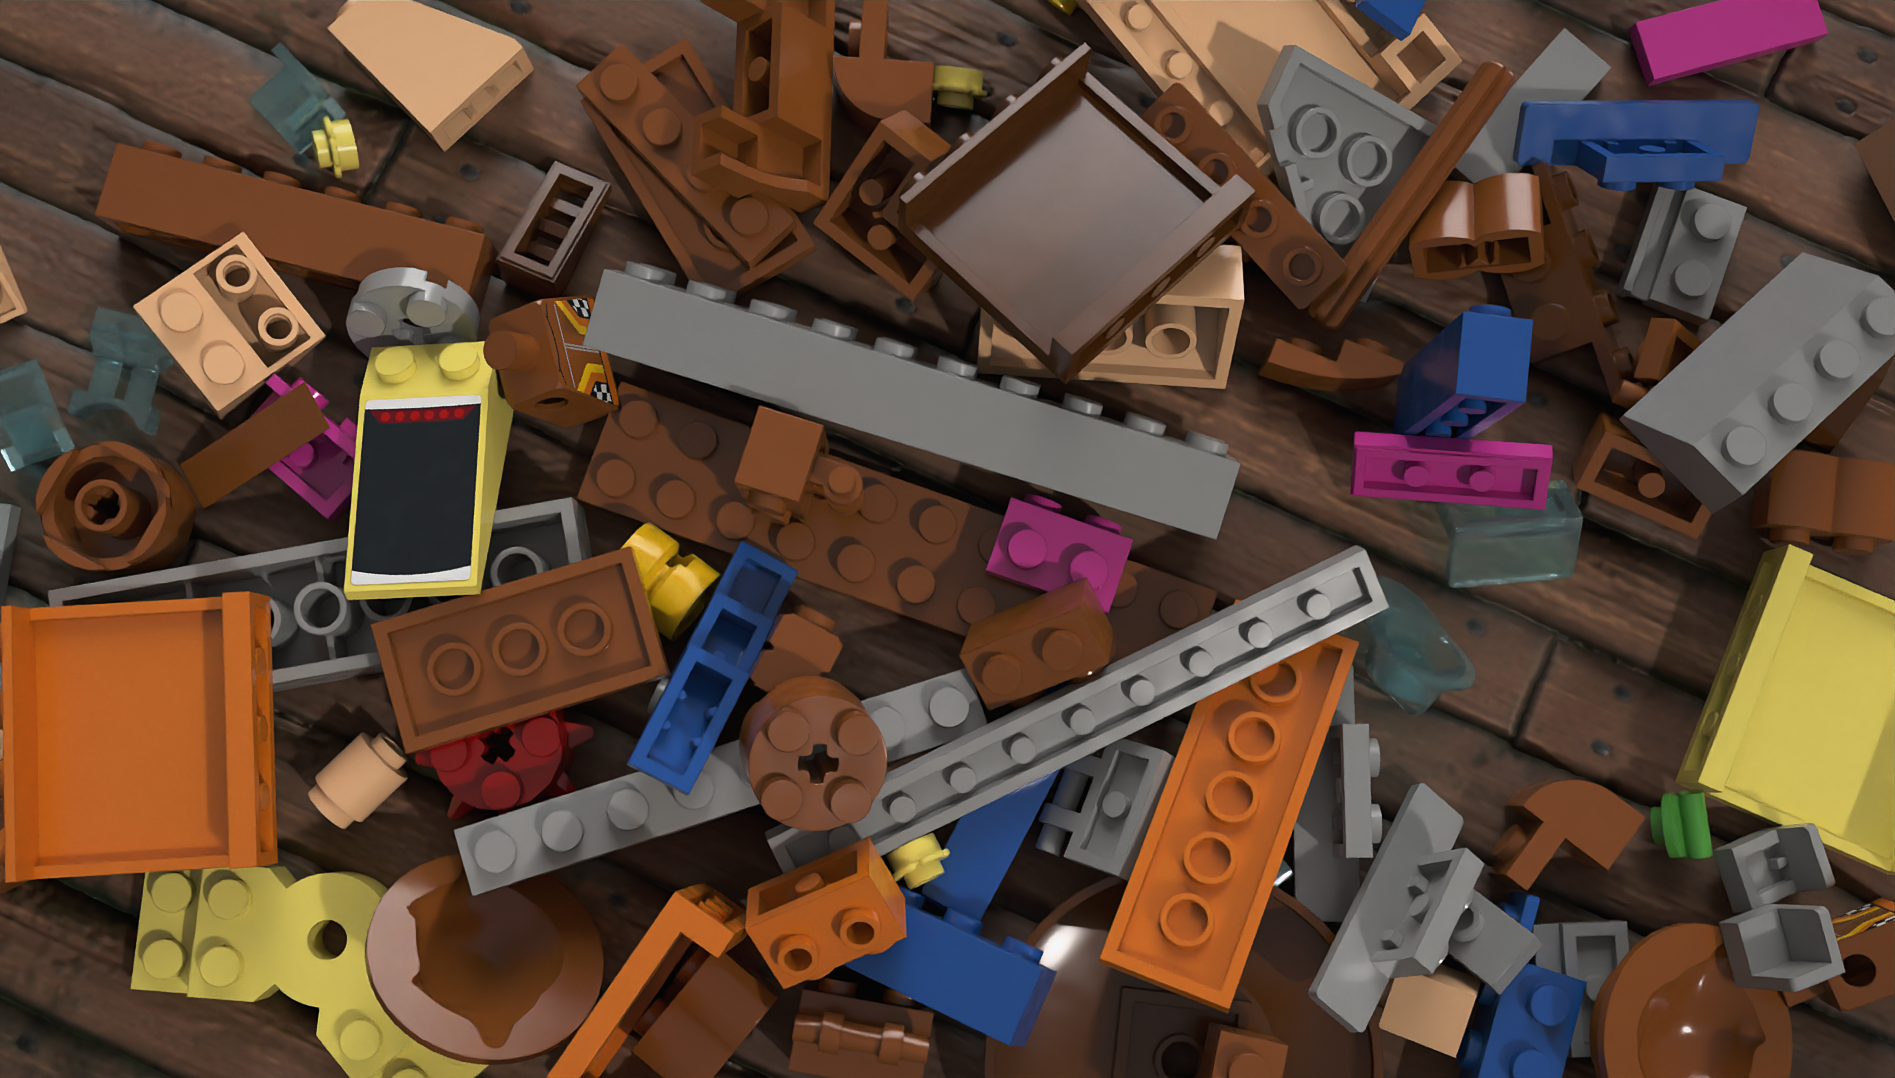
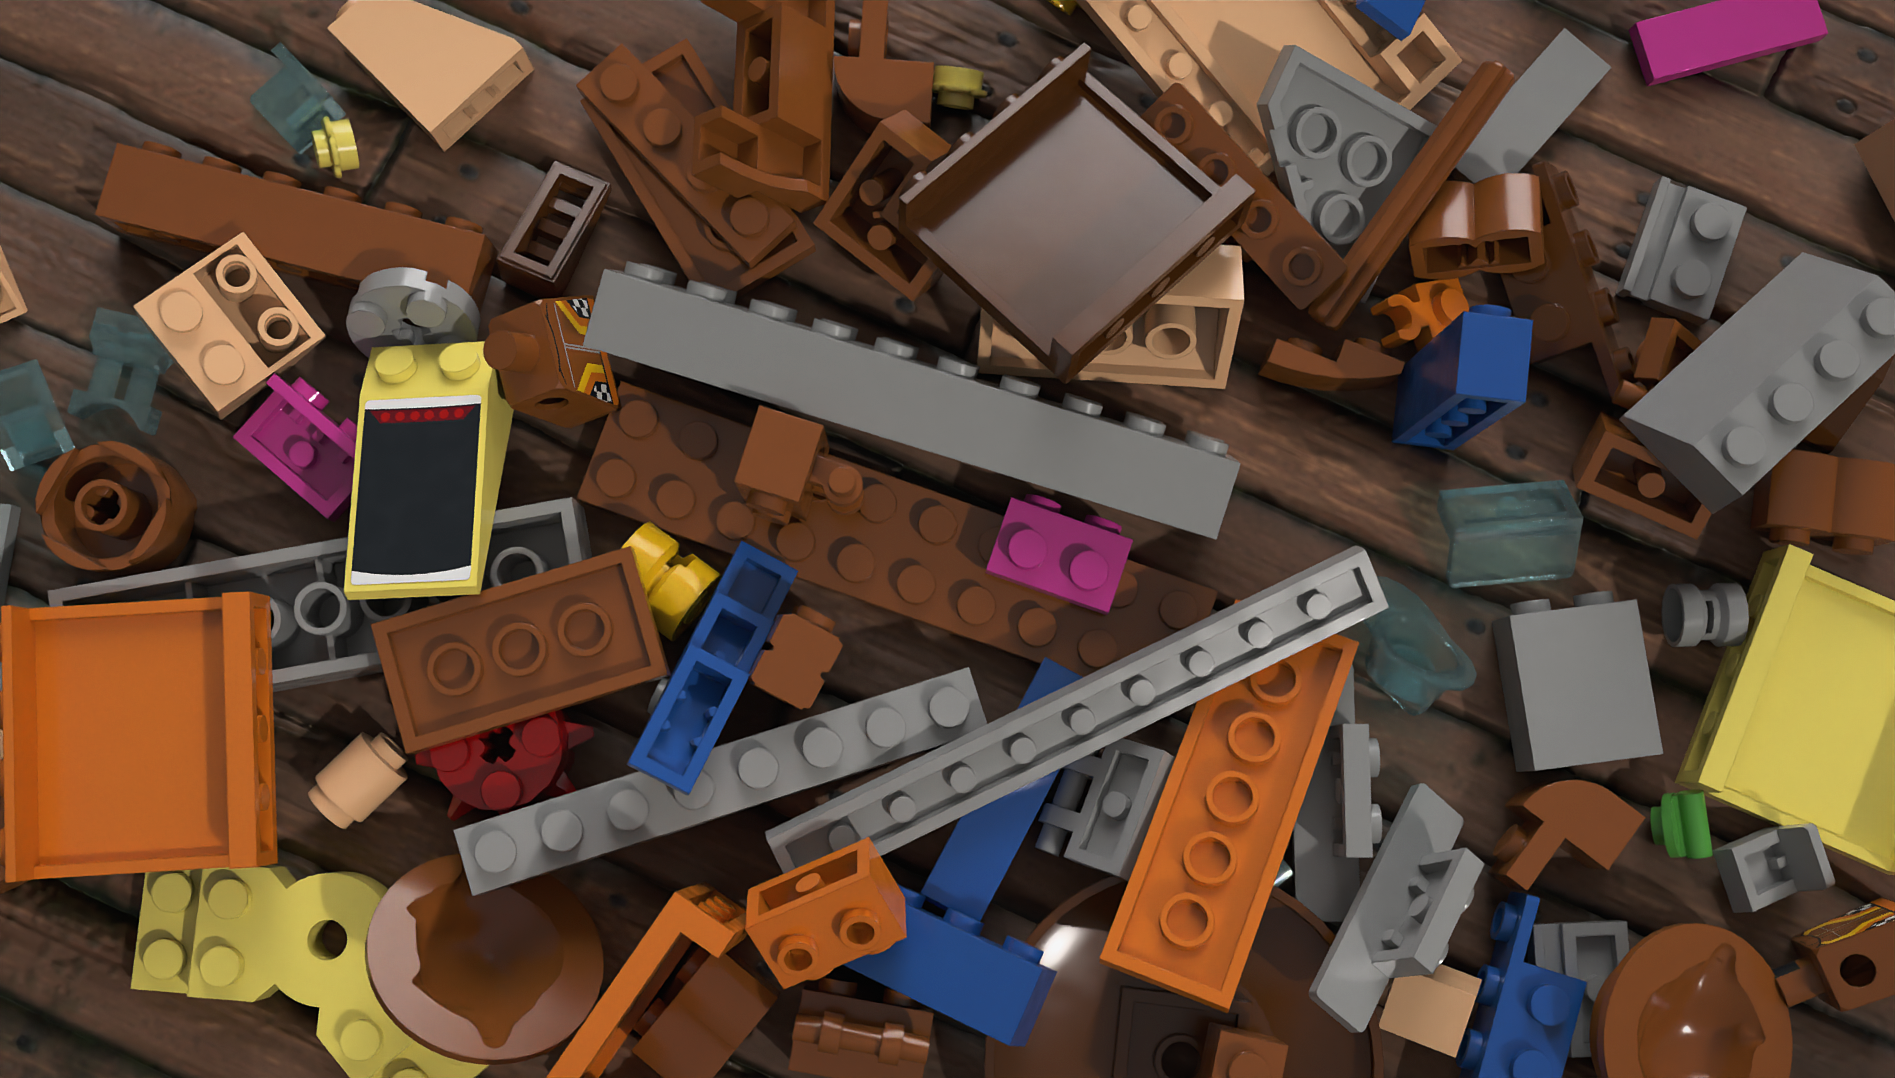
(255, 445): dark orange sticker -> none
(835, 784): dark orange brick -> none
(918, 861): light yellow plate -> none
(1038, 645): dark orange brick -> none
(1422, 311): none -> orange plate
(1451, 470): dark pink tile -> none
(1491, 943): light grey plate -> none
(1576, 683): none -> light grey brick
(1638, 139): blue bracket -> none
(1708, 614): none -> light grey wheel
(1782, 947): light grey panel -> none

